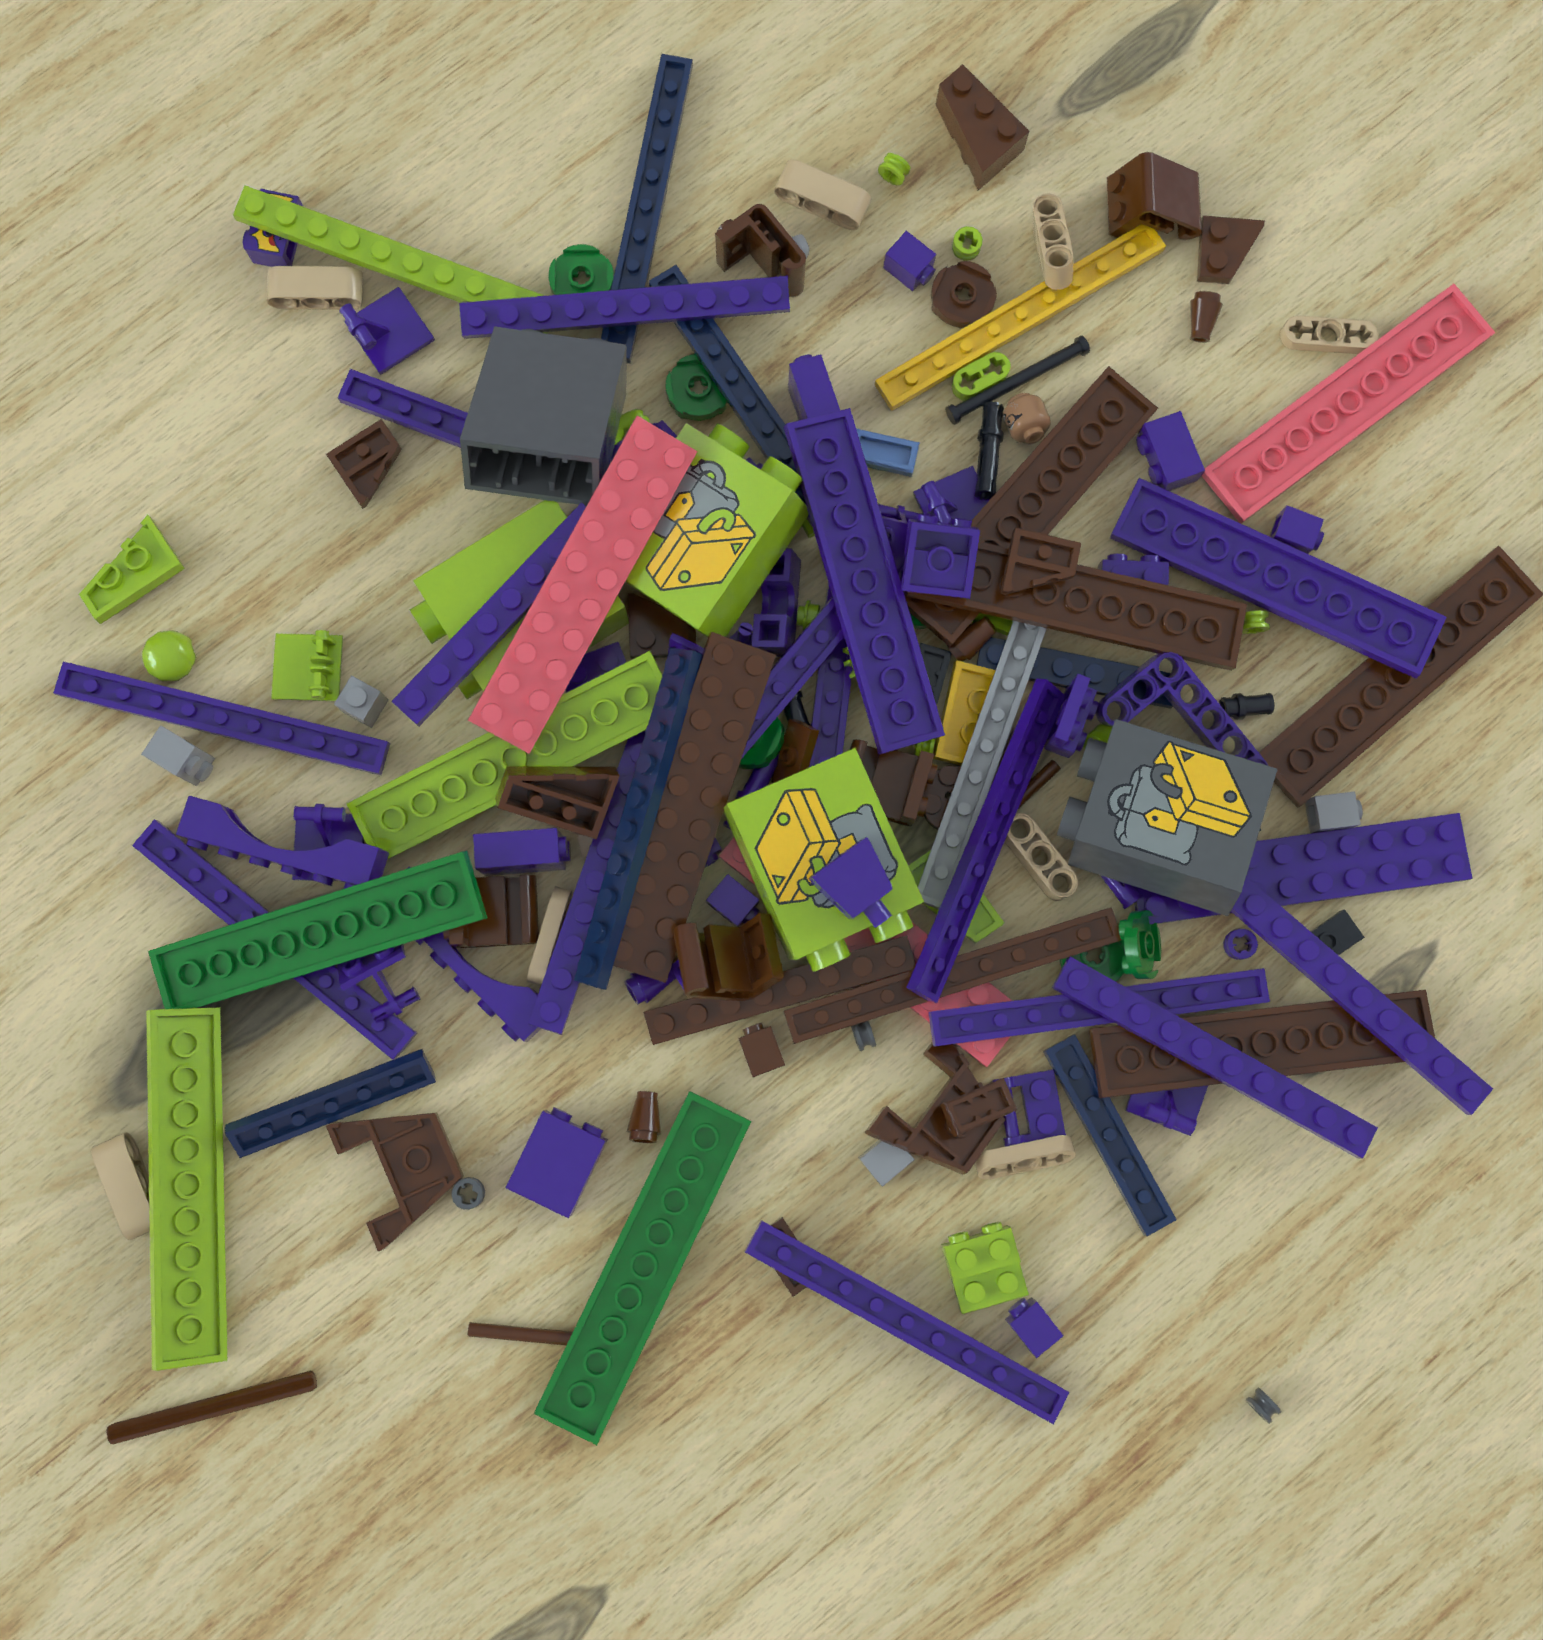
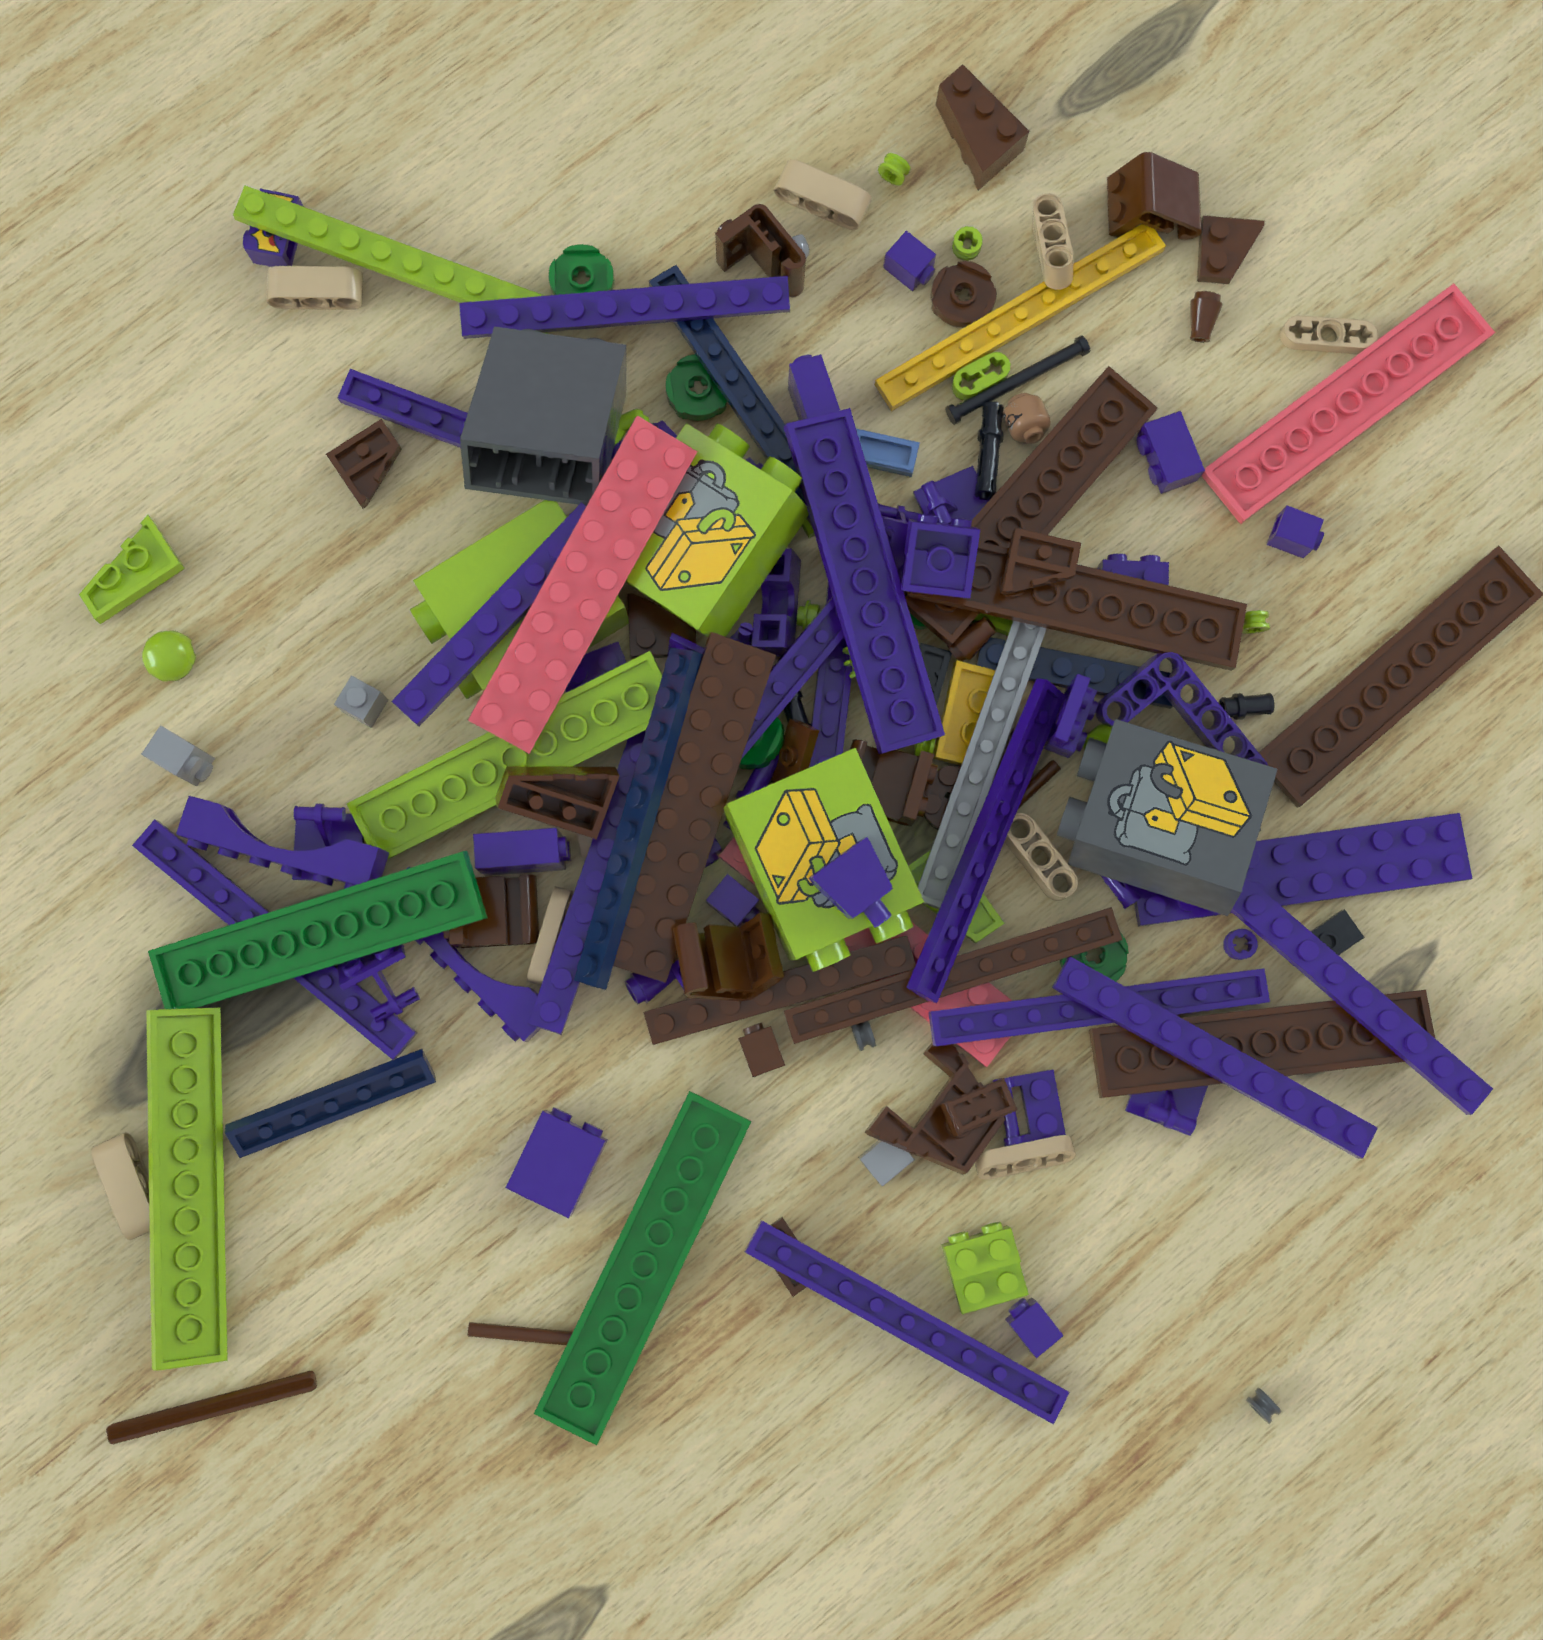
(222, 718): dark purple plate -> none
(307, 666): lime hinge -> none
(387, 329): dark purple plate -> none
(414, 1159): reddish brown wing -> none
(459, 1199): dark grey bush -> none
(645, 1119): reddish brown cone -> none
(650, 186): dark blue plate -> none
(1110, 1136): dark blue plate -> none
(1141, 945): green plate -> none
(1279, 578): dark purple plate -> none
(1333, 812): light grey brick -> none

